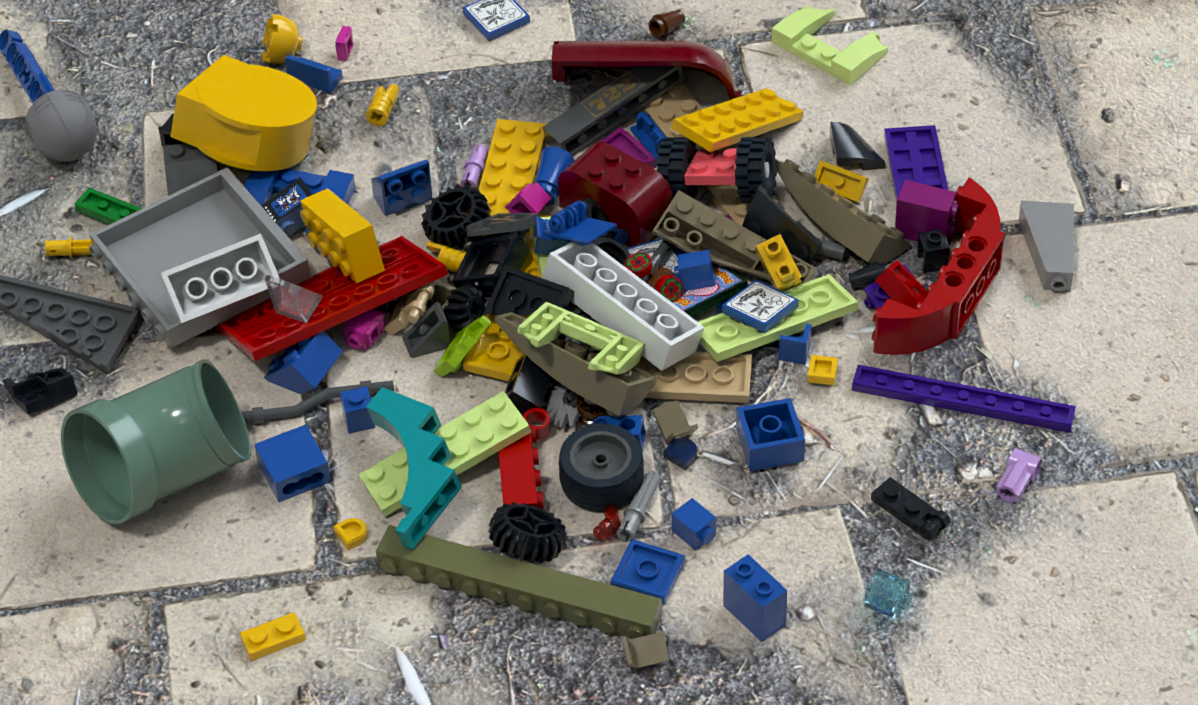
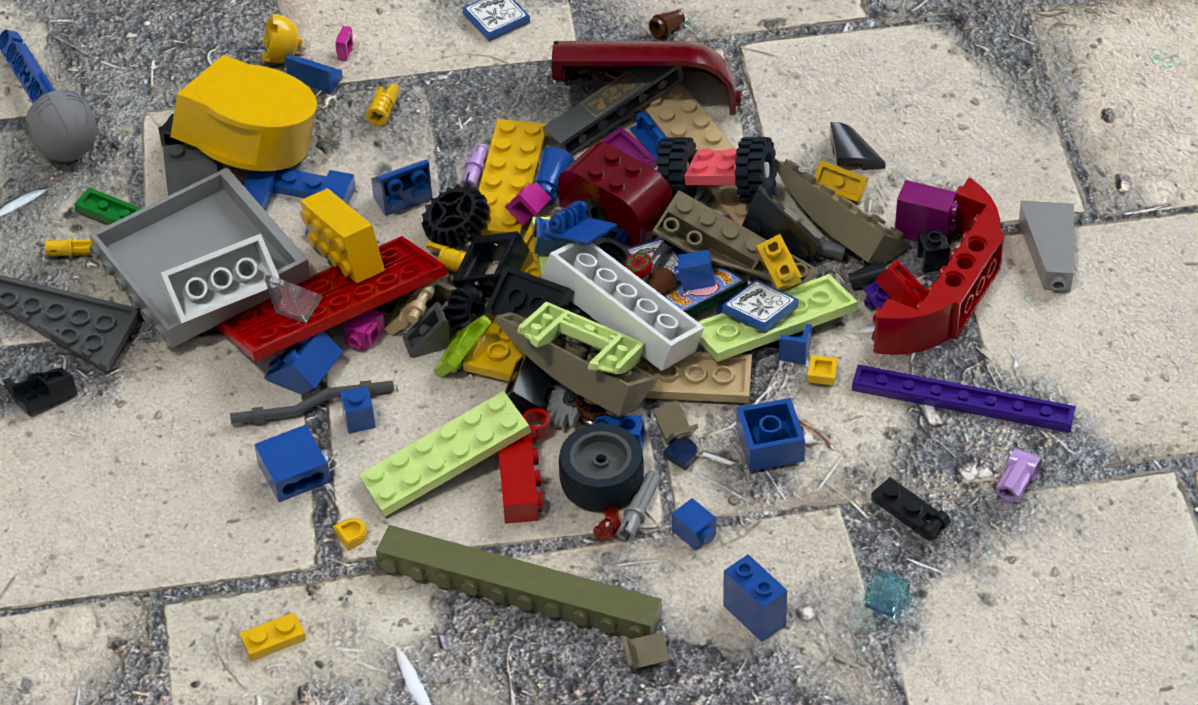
(153, 441): sand green cylinder -> none
(286, 206): brick -> none
(429, 482): teal arch -> none
(503, 223): dark grey wing -> none
(527, 532): black gear -> none
(648, 570): blue tile -> none
(669, 287): red tile -> none
(737, 118): yellow plate -> none
(796, 37): yellowish green wedge -> none
(914, 156): dark purple plate -> none

